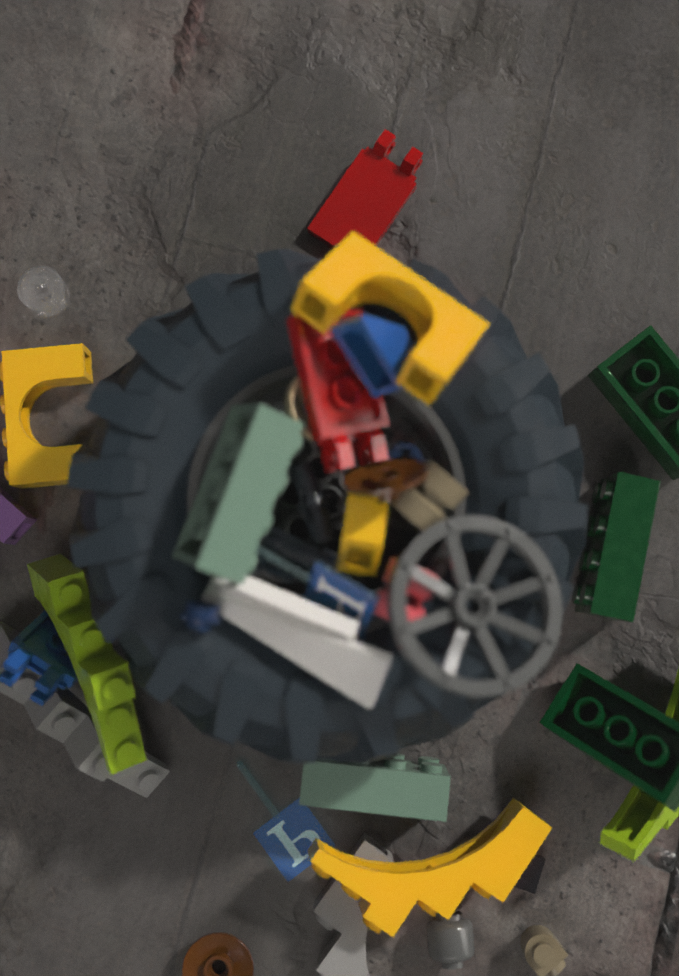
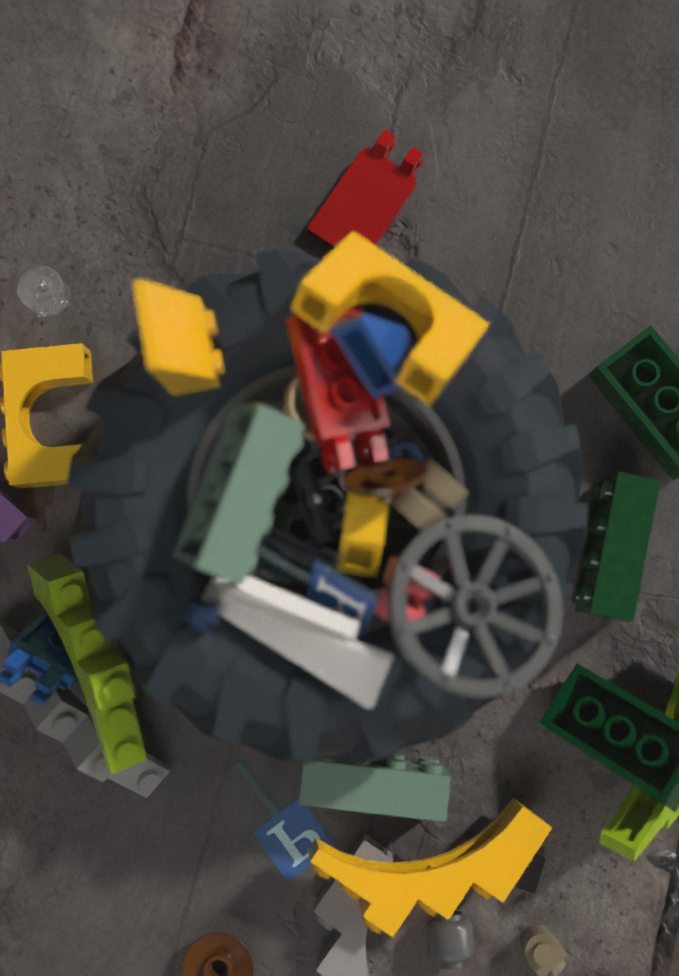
(178, 338): none -> yellow slope

